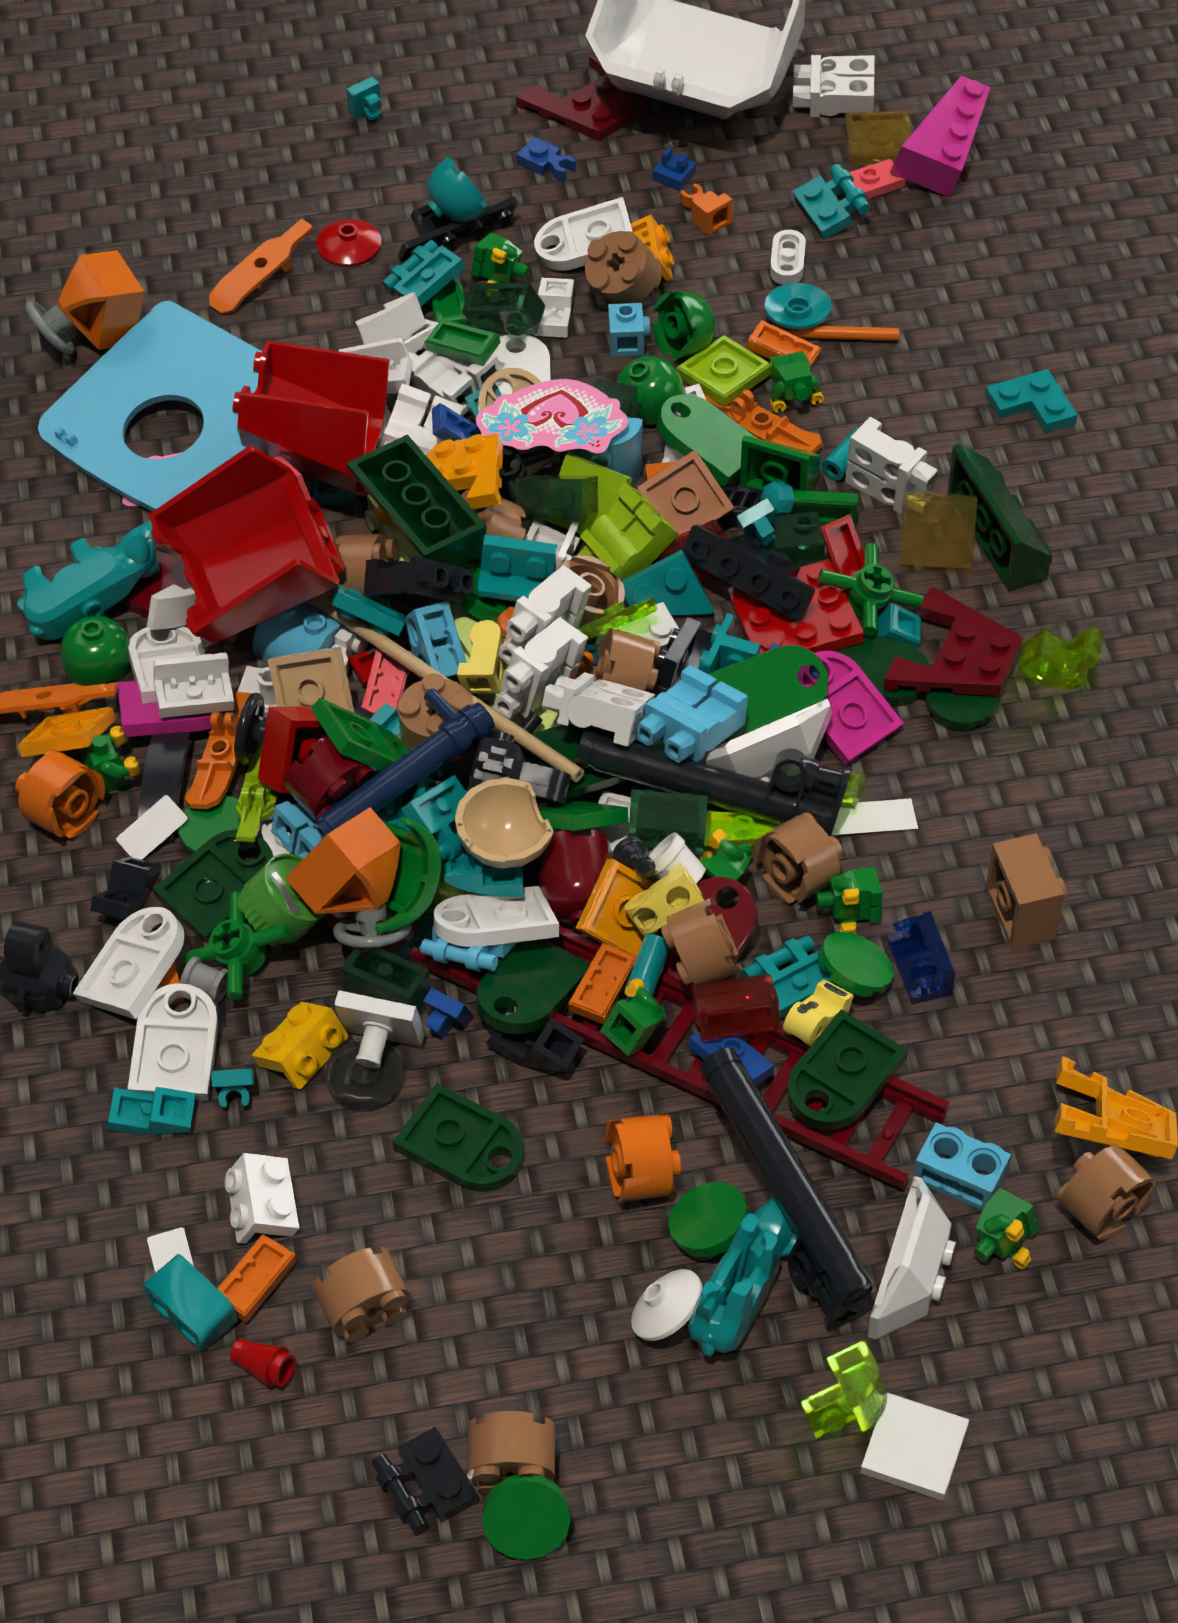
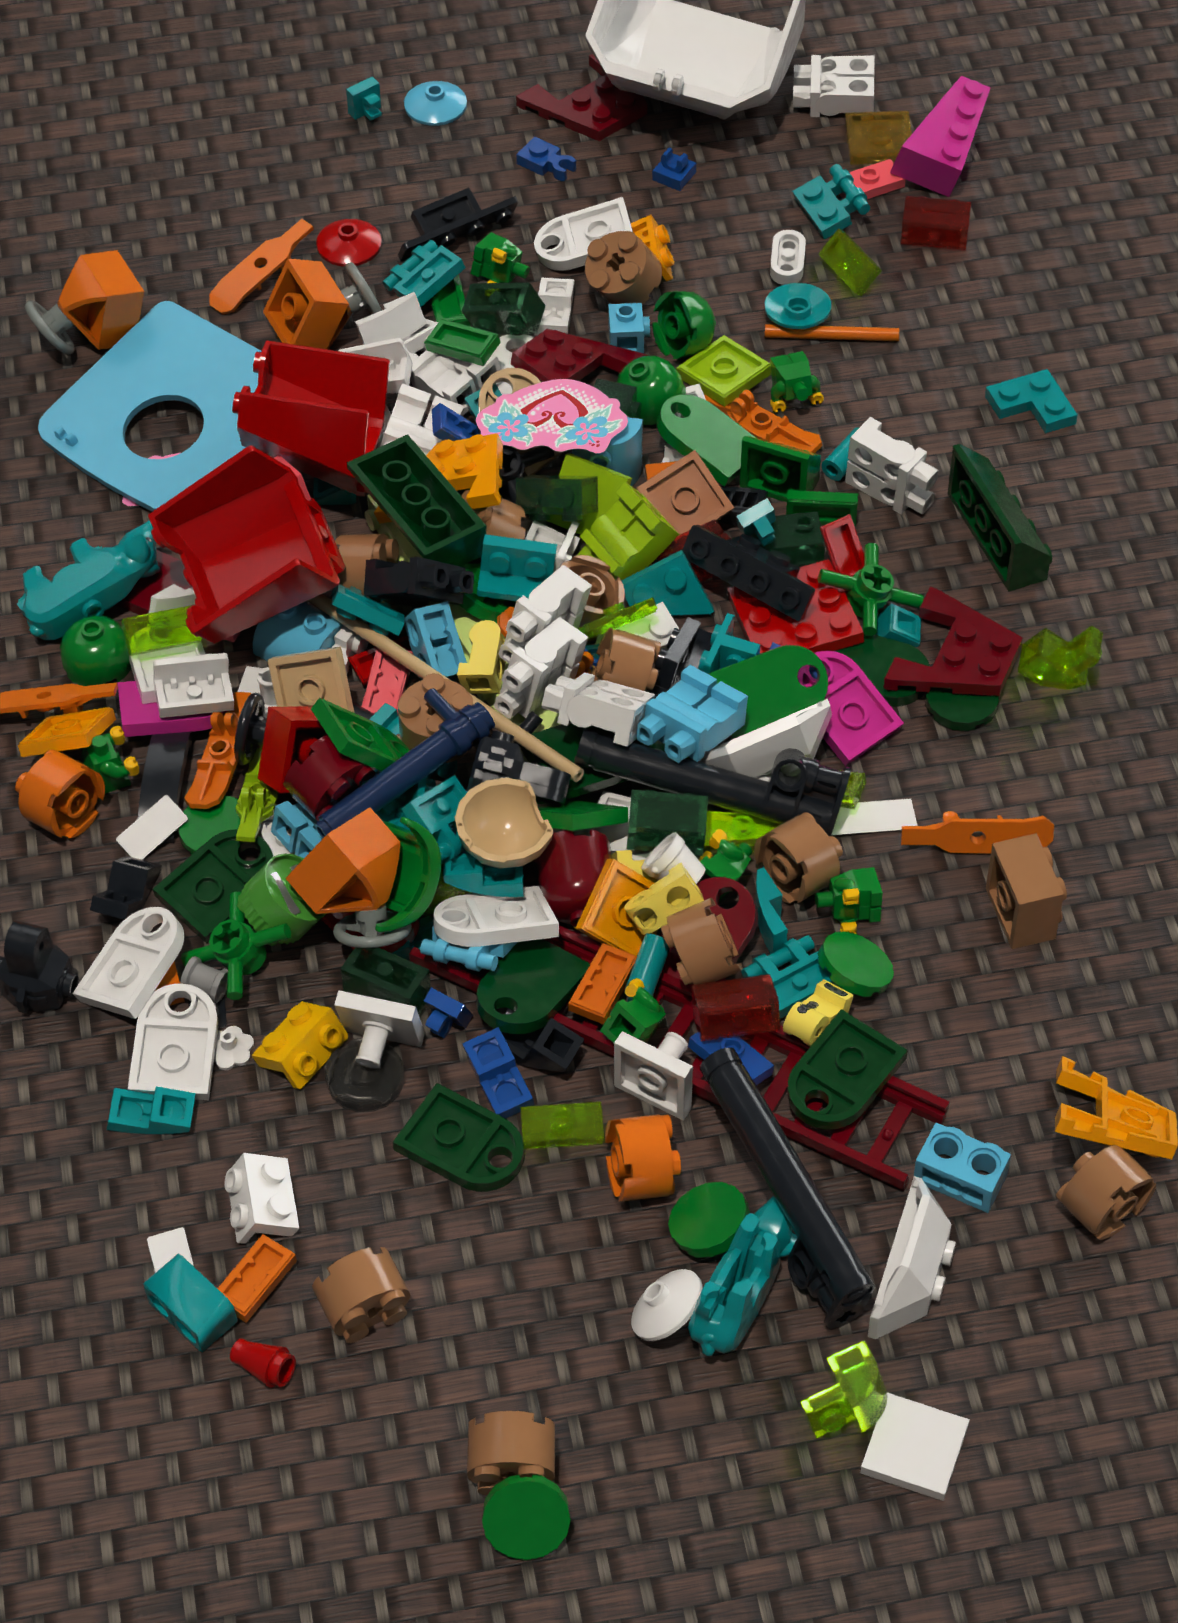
(158, 631): none -> clear neon green plate
(232, 1048): none -> white plant
(232, 1081): teal tile -> none
(310, 307): none -> orange piece
(435, 103): none -> medium azure dish
(436, 1473): black plate -> none
(454, 194): teal cylinder -> none
(498, 1073): none -> blue slope
(562, 1125): none -> clear neon green plate
(567, 356): none -> dark red wing
(634, 854): black piece -> none
(655, 1073): none -> white tile
(708, 209): orange piece -> none
(769, 907): none -> teal slope
(773, 342): orange plate -> none
(780, 497): teal tile -> none
(849, 262): none -> clear neon green plate
(922, 959): clear blue hinge -> none
(935, 222): none -> clear red brick
(938, 530): clear yellow tile -> none
(956, 833): none -> orange piece
(1004, 1226): green piece -> none

